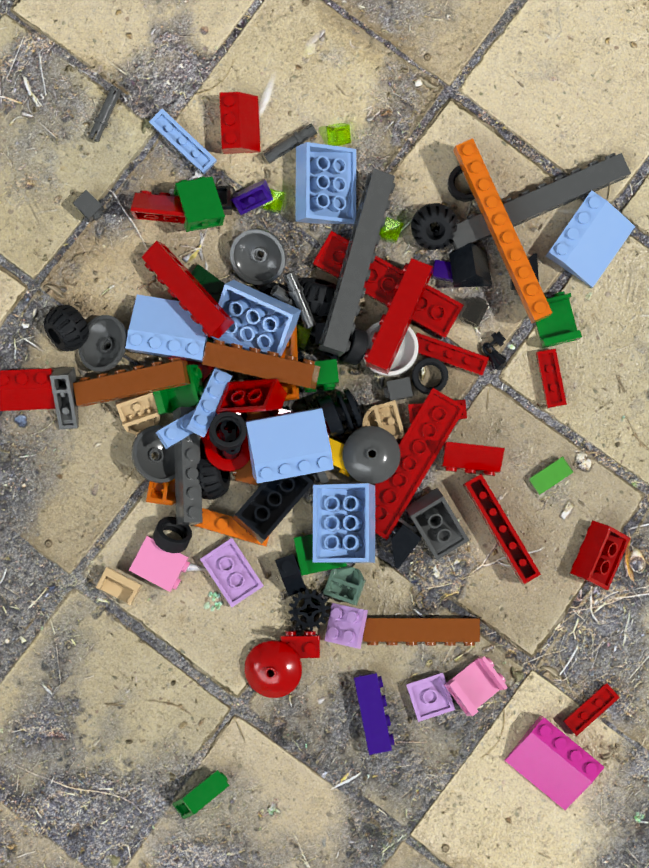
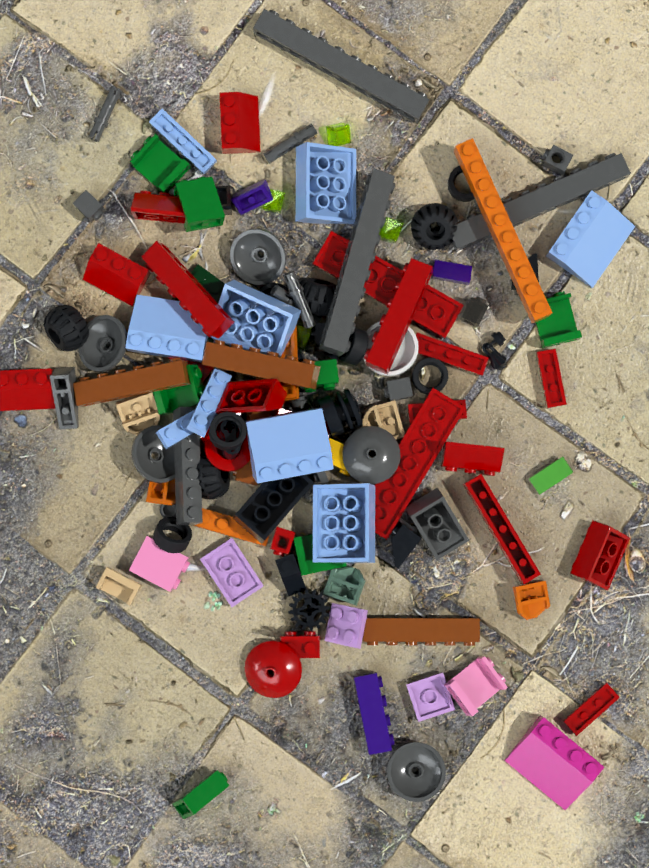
(115, 274): none -> red slope
(159, 164): none -> green panel
(168, 510): none -> dark grey plate
(281, 533): none -> red brick
(299, 403): none -> dark grey plate
(340, 65): none -> dark grey brick
(422, 784): none -> dark grey dish
(470, 267): black slope -> none
(531, 599): none -> orange slope
(564, 156): none -> dark grey brick

